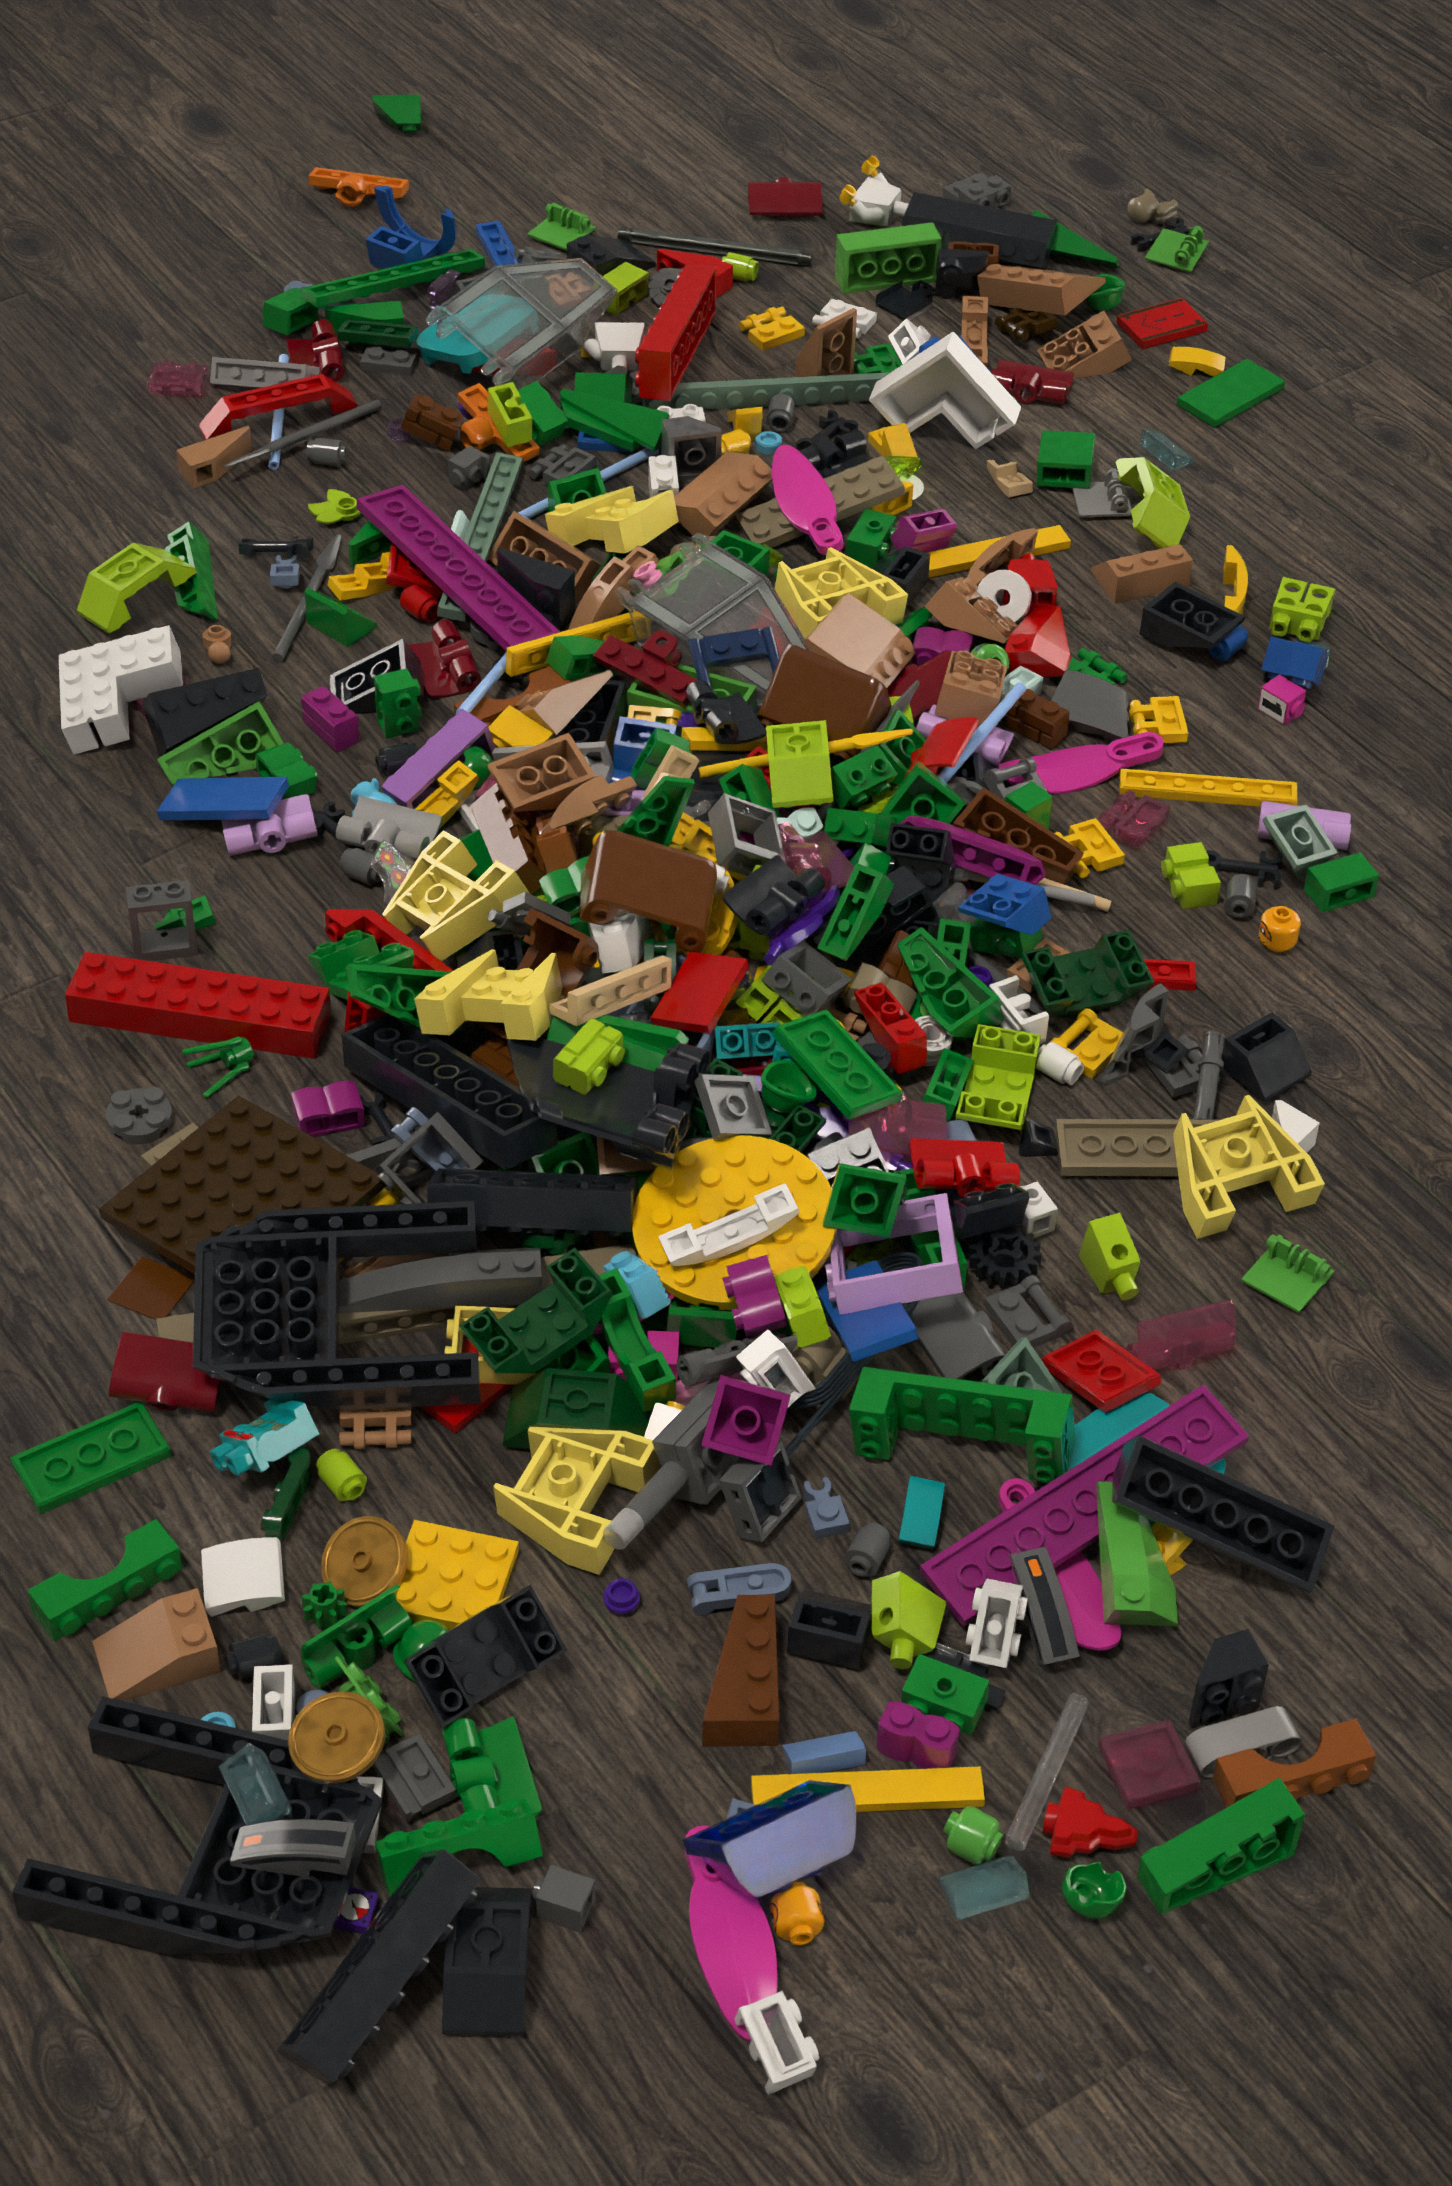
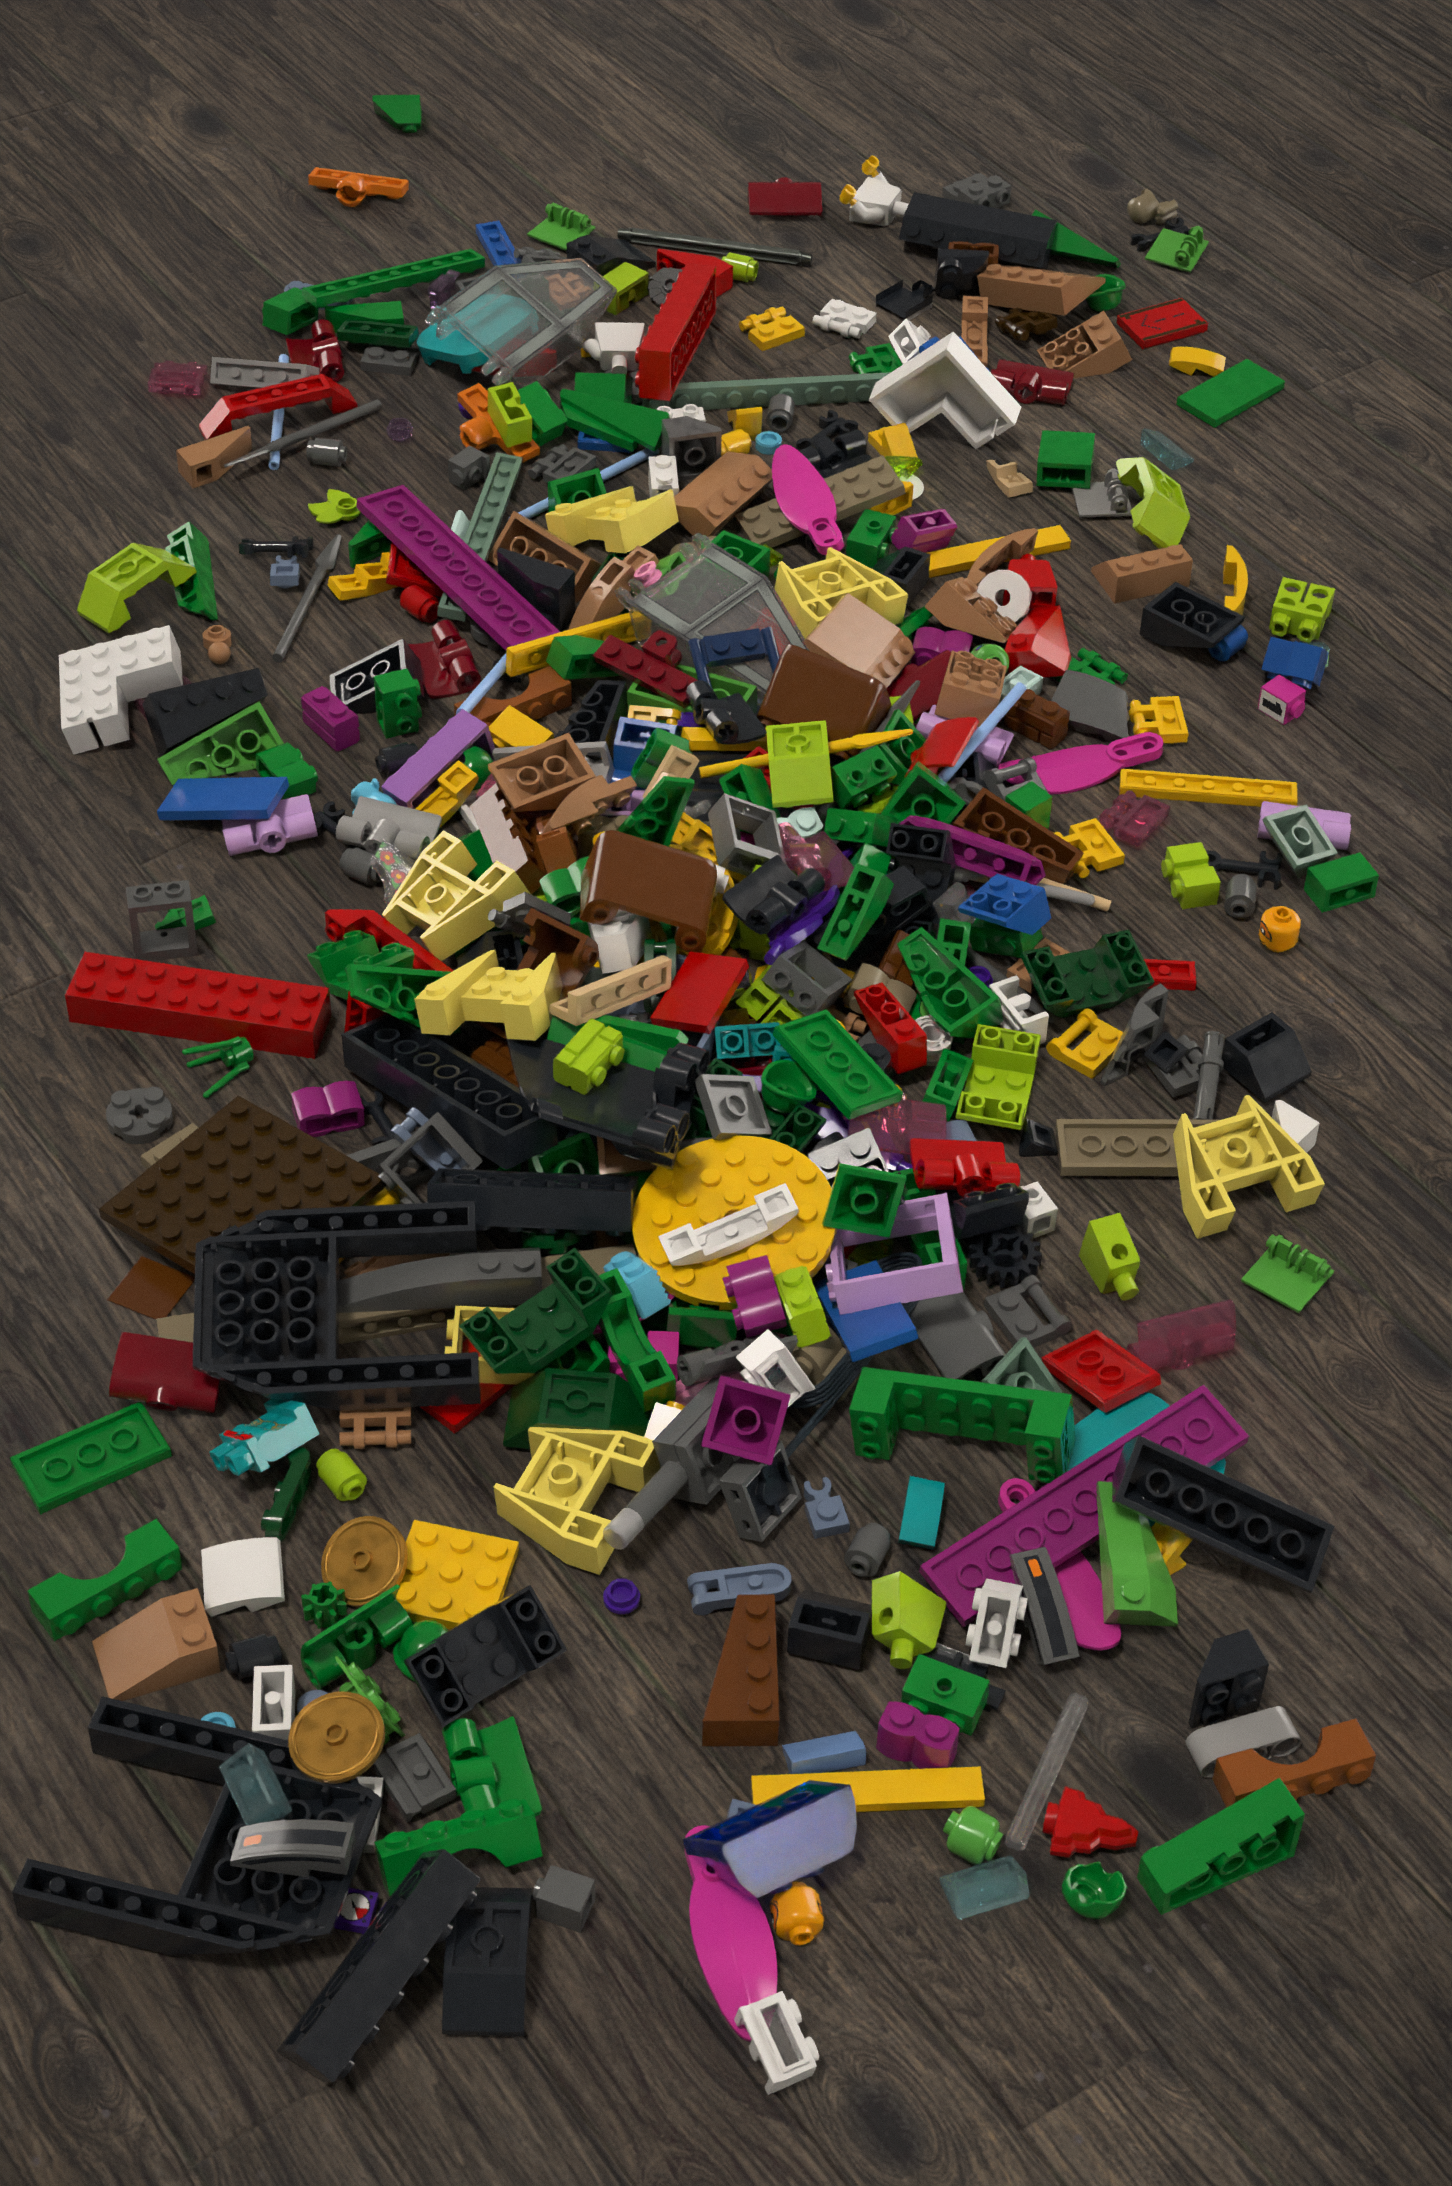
(336, 618): green slope -> none
(401, 243): blue piece -> none
(432, 421): reddish brown brick -> none
(560, 704): medium nougat slope -> none
(830, 348): medium nougat slope -> none
(886, 256): bright green brick -> none
(1059, 1063): white brick -> none
(1148, 1764): clear pink plate -> none

